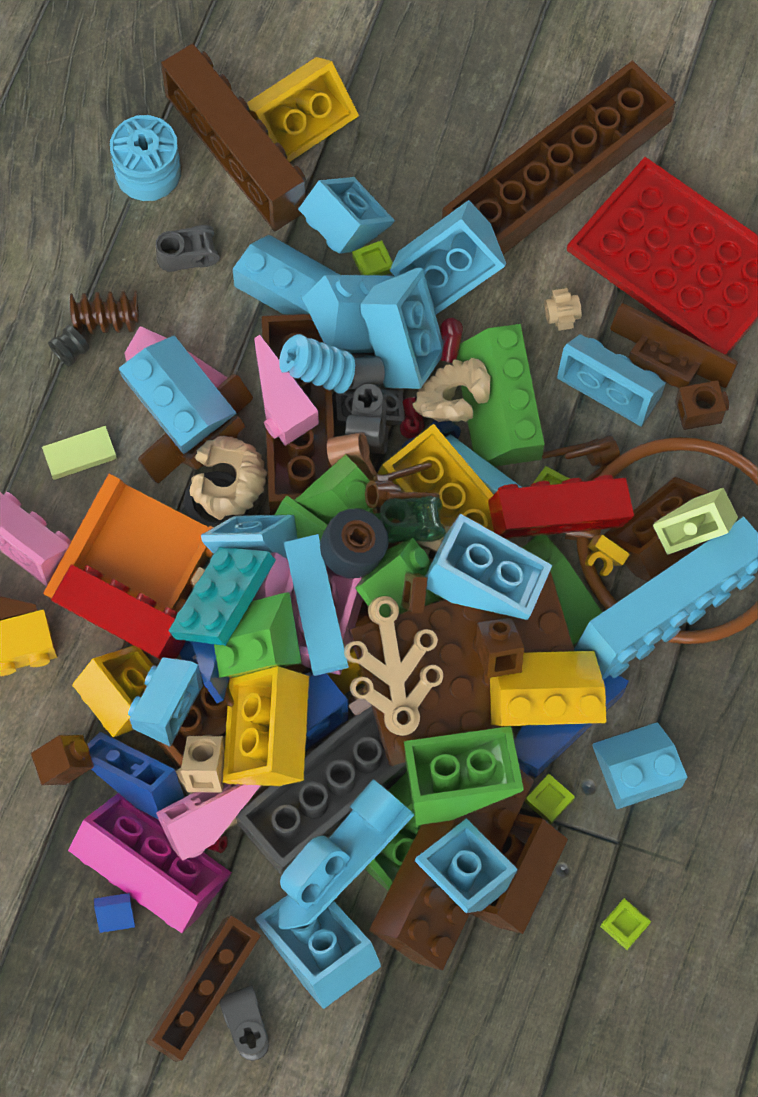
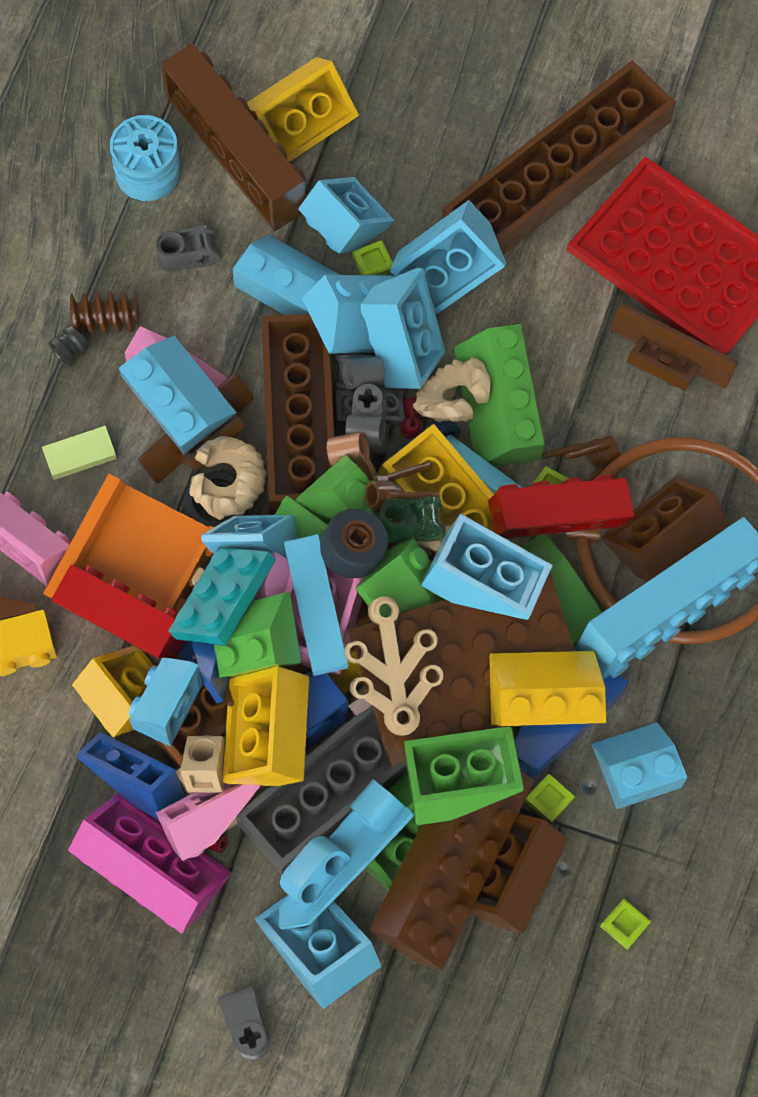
(62, 759): reddish brown brick -> none
(114, 912): blue tile -> none
(203, 988): reddish brown brick -> none
(286, 406): bright pink slope -> none
(317, 363): medium azure piece -> none
(414, 592): reddish brown tile -> none
(451, 333): dark red arm -> none
(468, 867): medium azure slope -> none
(499, 647): reddish brown brick -> none
(562, 309): tan gear -> none
(607, 551): yellow tile -> none
(610, 379): medium azure slope -> none
(693, 415): reddish brown brick -> none
(696, 521): yellowish green slope -> none

